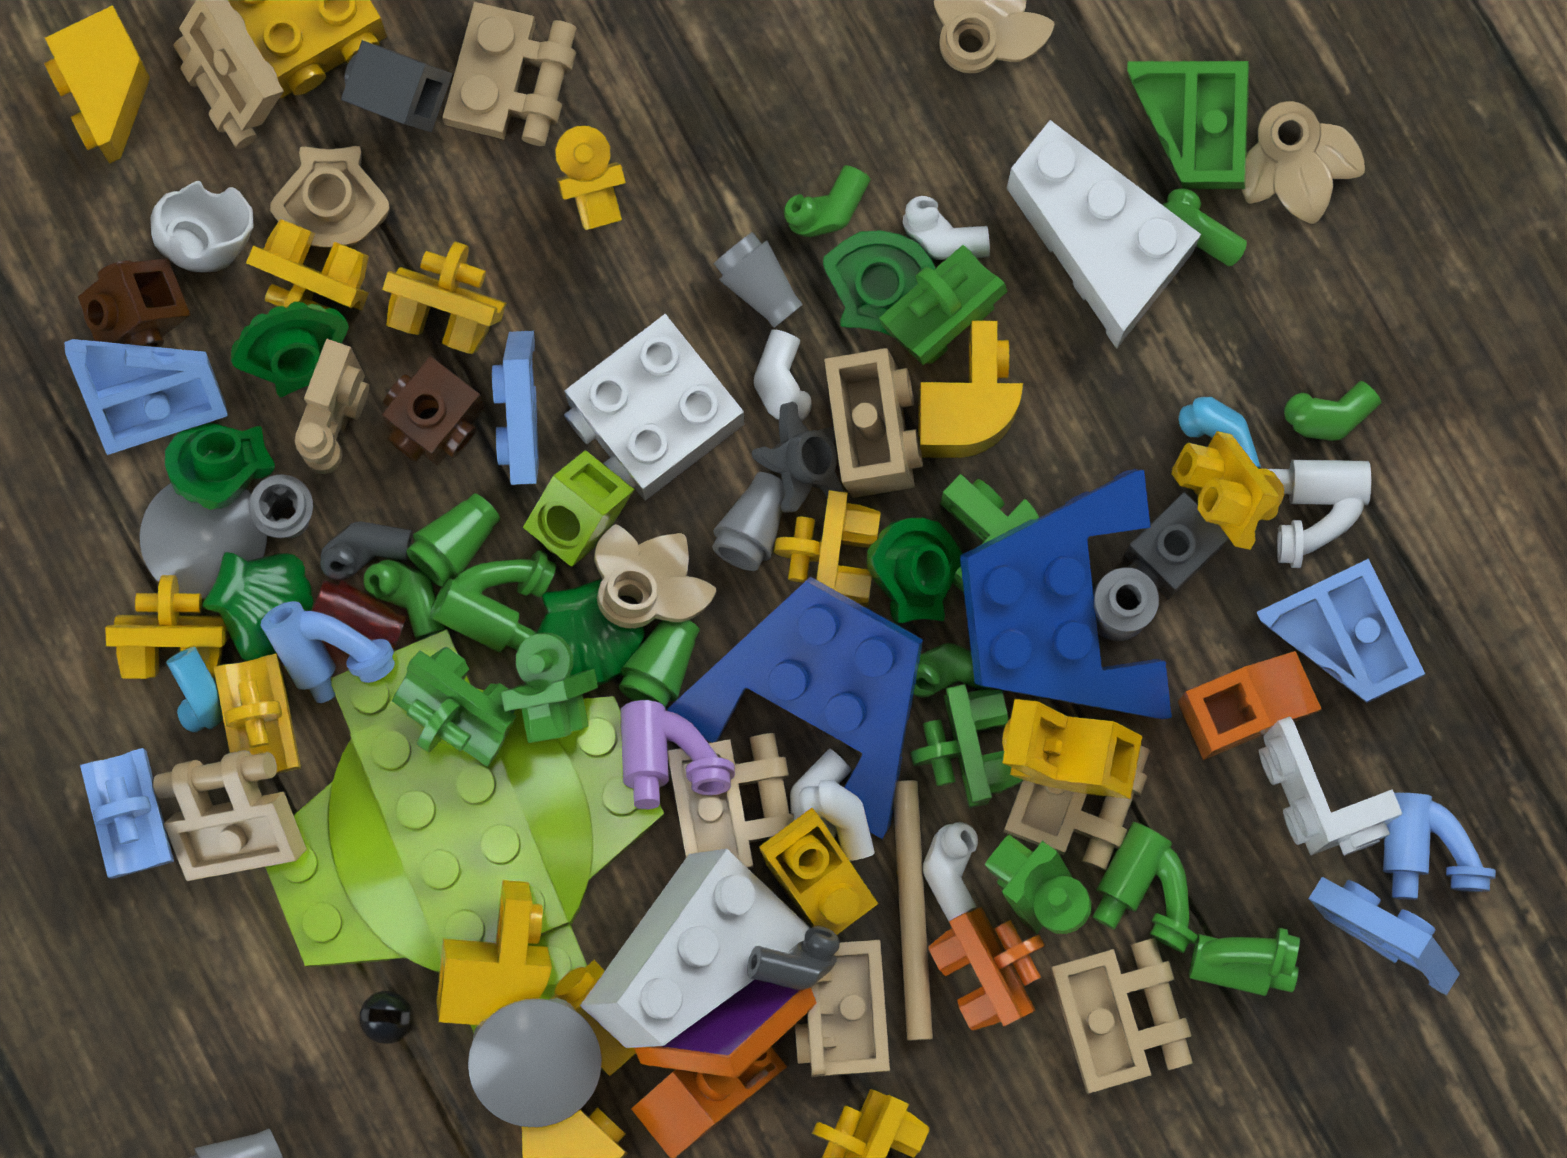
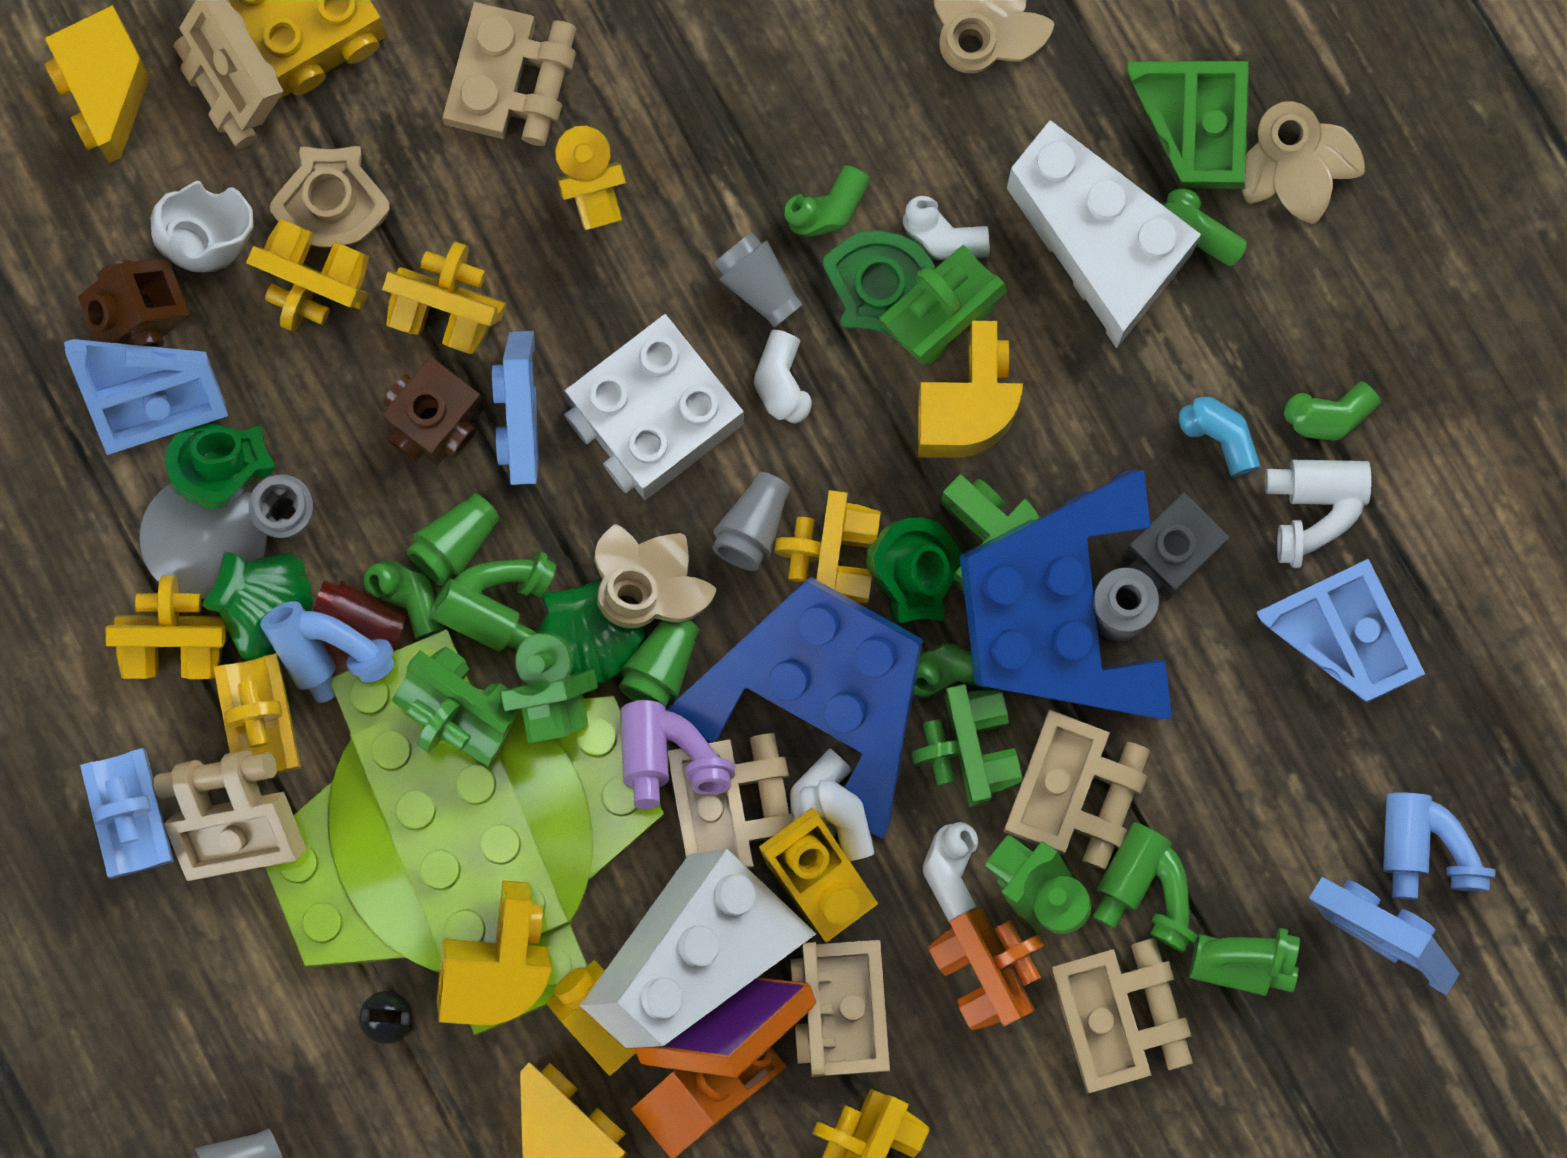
(202, 698): medium azure arm -> none
(287, 344): green animal -> none
(331, 398): tan plate -> none
(359, 545): dark grey arm -> none
(395, 86): dark grey brick -> none
(534, 1062): light grey dish -> none
(578, 508): lime brick -> none
(801, 457): dark grey animal -> none
(801, 965): dark grey arm -> none
(870, 423): tan brick -> none
(912, 911): tan bar -> none
(1070, 751): yellow brick -> none
(1229, 487): yellow hips -> none
(1247, 703): orange slope -> none
(1309, 814): white bracket -> none

